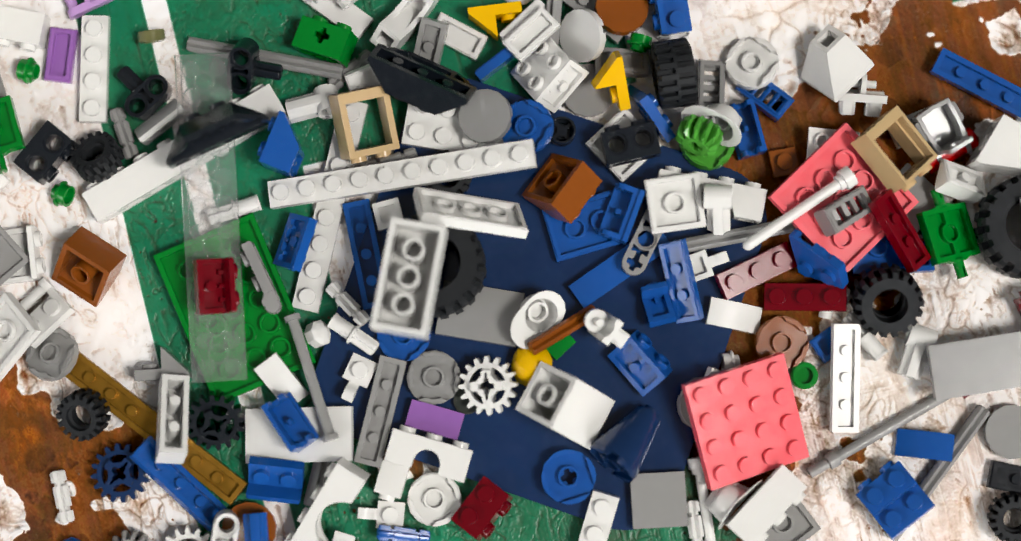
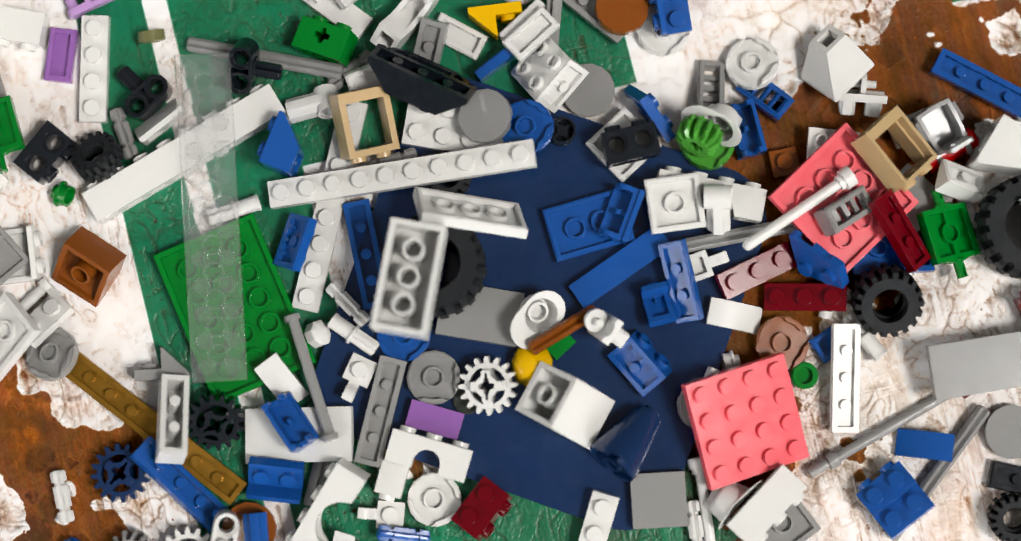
(28, 70): green plate -> none
(71, 420): black tyre -> none
(212, 129): black wedge -> none
(215, 286): dark red bracket -> none
(261, 280): light grey hinge -> none
(385, 210): white plate -> none
(562, 187): dark orange slope -> none
(582, 35): white tile -> none
(582, 483): blue plate -> none
(613, 74): yellow slope -> none
(630, 253): light grey beam -> none
(635, 64): light grey tile -> none
(639, 43): green plate -> none
(674, 73): black tyre -> none
(915, 352): white piece -> none

